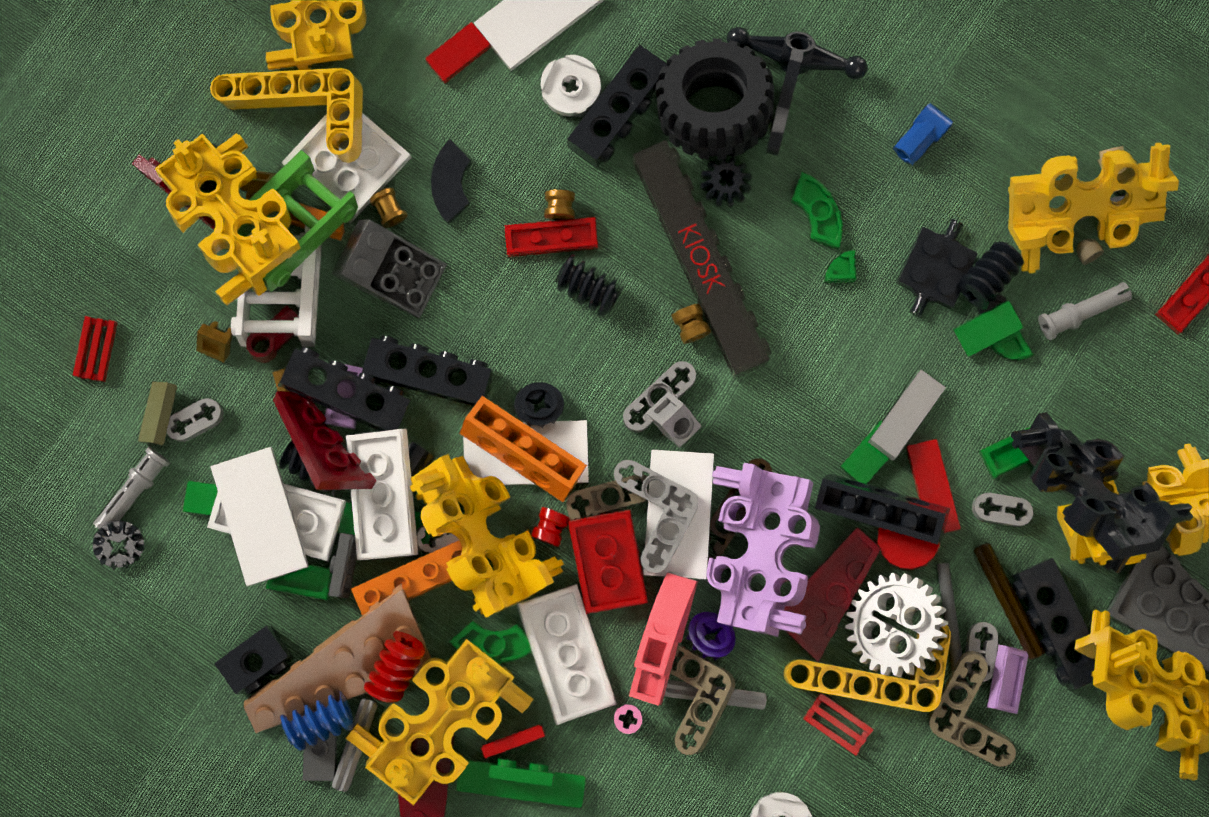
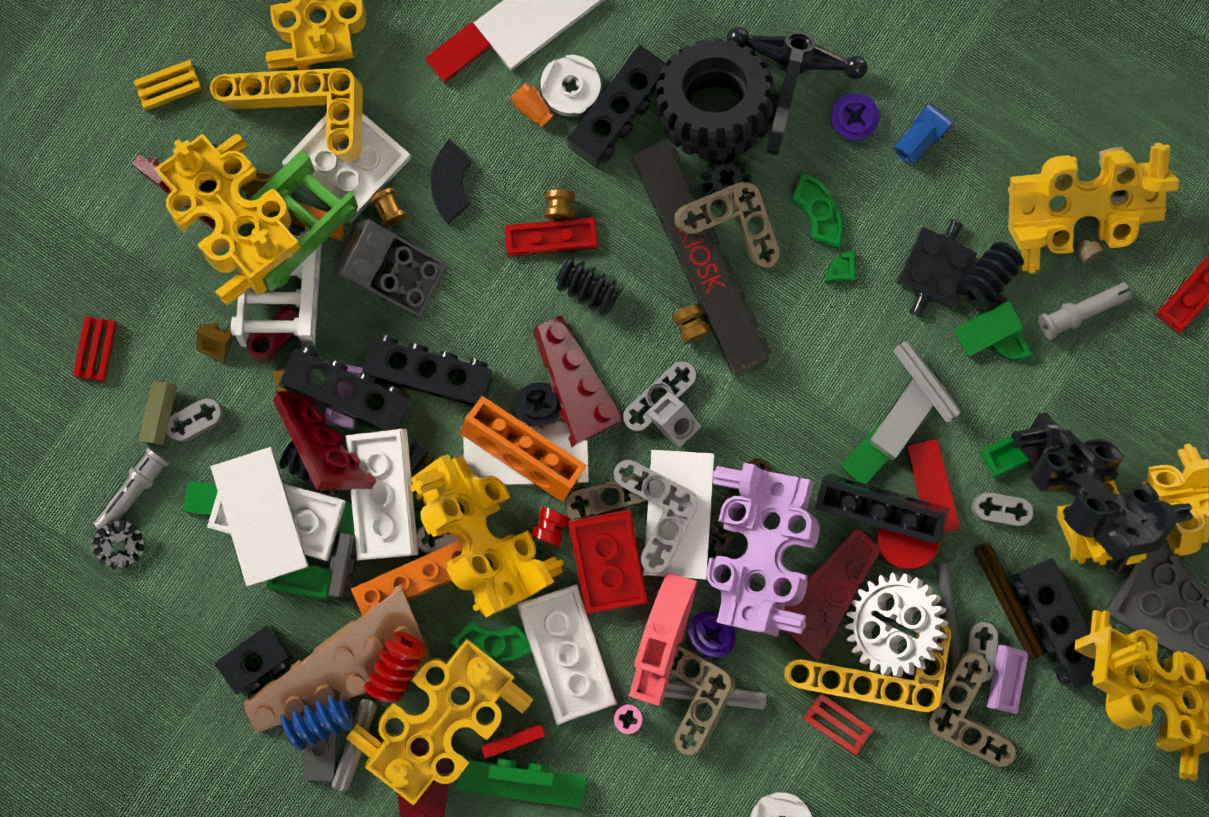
(163, 75): none -> yellow tile
(531, 104): none -> orange cone
(580, 392): none -> dark red wing
(732, 209): none -> dark tan beam
(852, 103): none -> dark purple gear
(927, 381): none -> light grey axle

